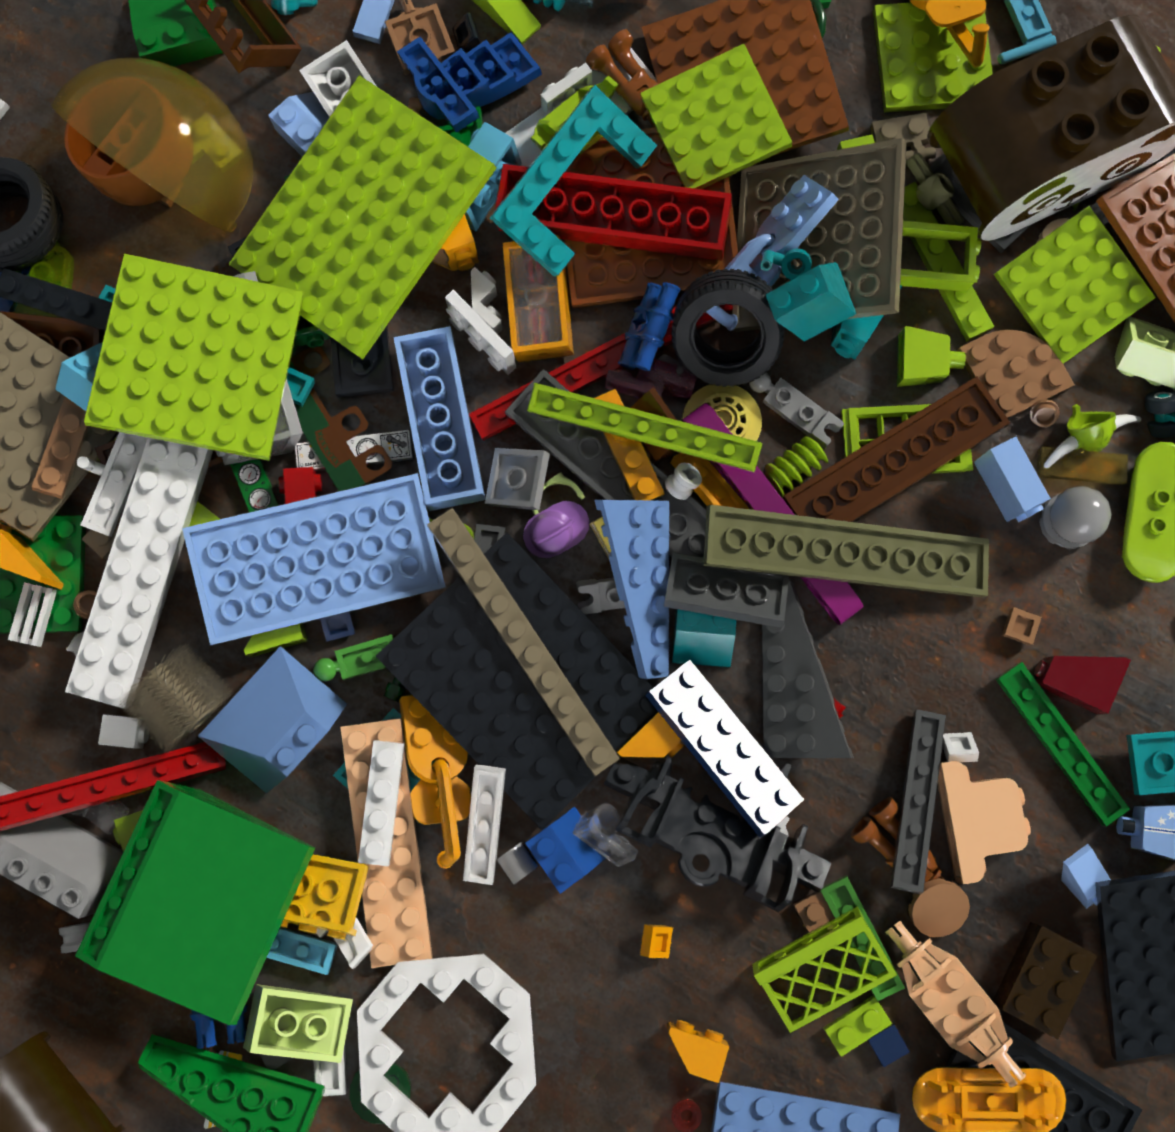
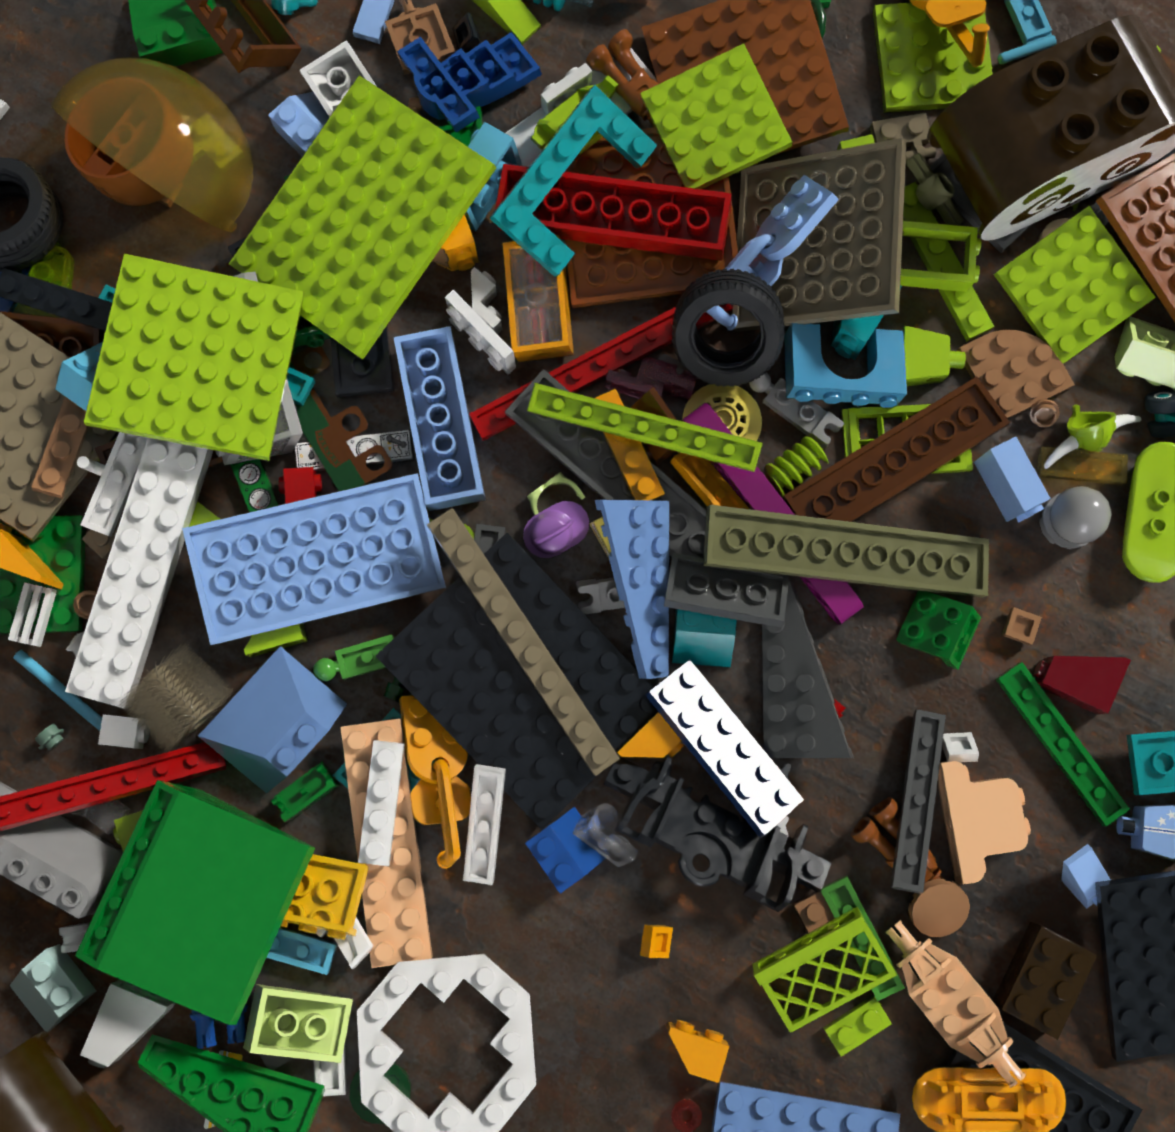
(49, 737): none -> sand green plate
(52, 987): none -> light aqua slope
(58, 688): none -> medium azure bar
(122, 1021): none -> white slope
(305, 792): none -> green hinge
(337, 626): dark blue plate -> none
(517, 478): light grey plate -> none
(517, 863): light grey brick -> none
(649, 326): blue pin -> none
(683, 481): white wheel -> none
(770, 257): teal plate -> none
(812, 301): teal slope -> none
(812, 380): none -> dark azure arch
(888, 1045): dark blue tile -> none
(939, 627): none -> green bracket

